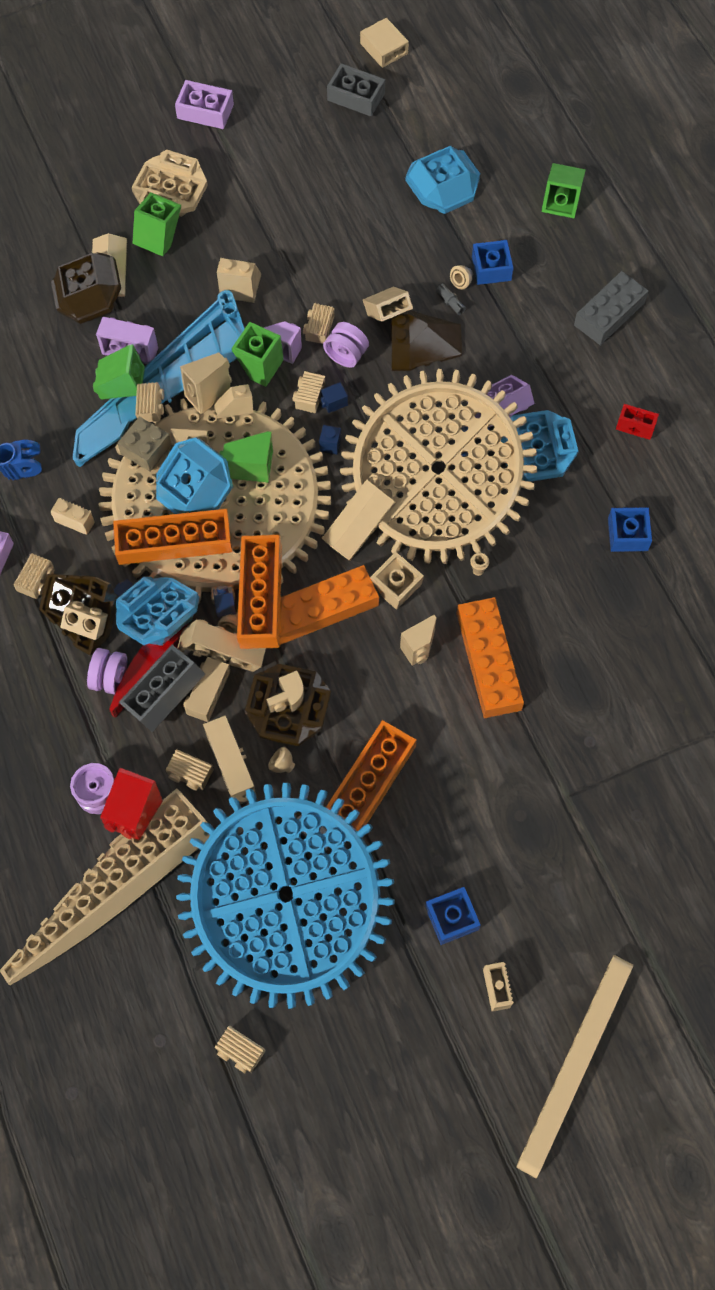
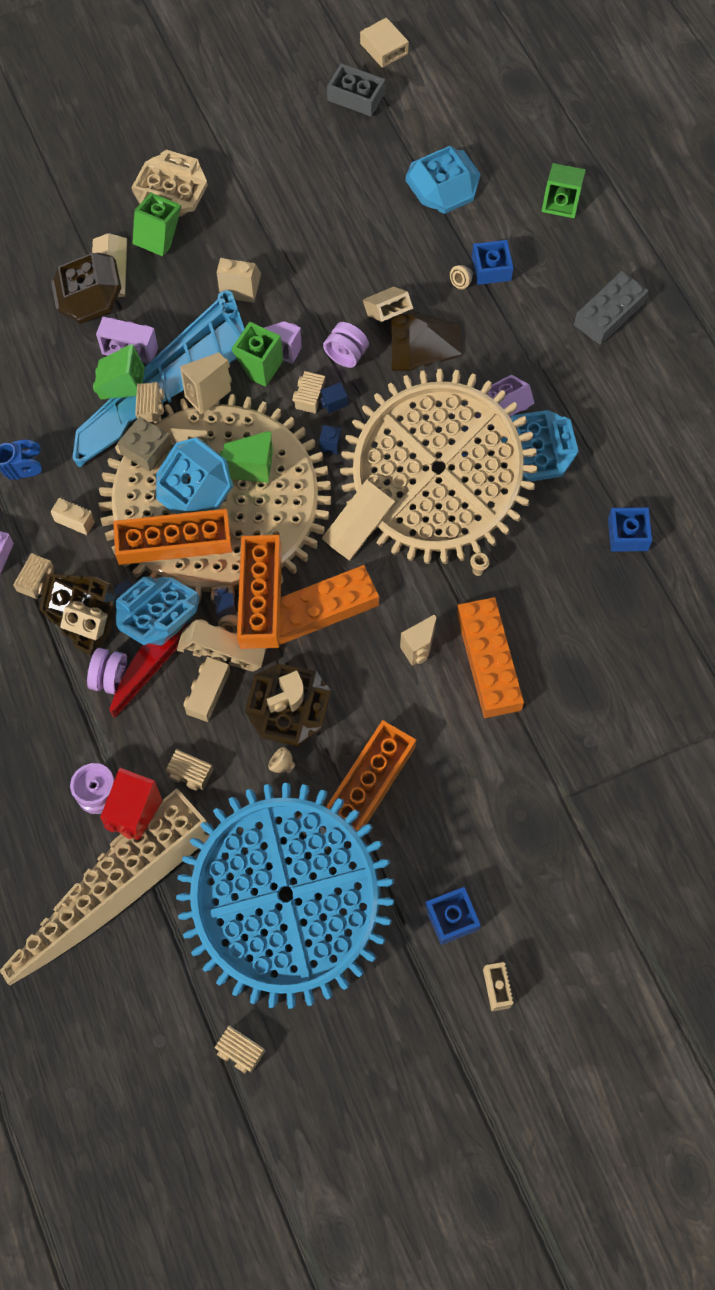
(162, 688): dark grey brick -> none
(204, 104): lavender brick -> none
(229, 758): tan brick -> none
(234, 402): tan slope -> none
(319, 323): tan brick -> none
(397, 580): tan slope -> none
(450, 299): dark grey pin -> none
(574, 1067): tan beam -> none
(637, 421): red brick -> none

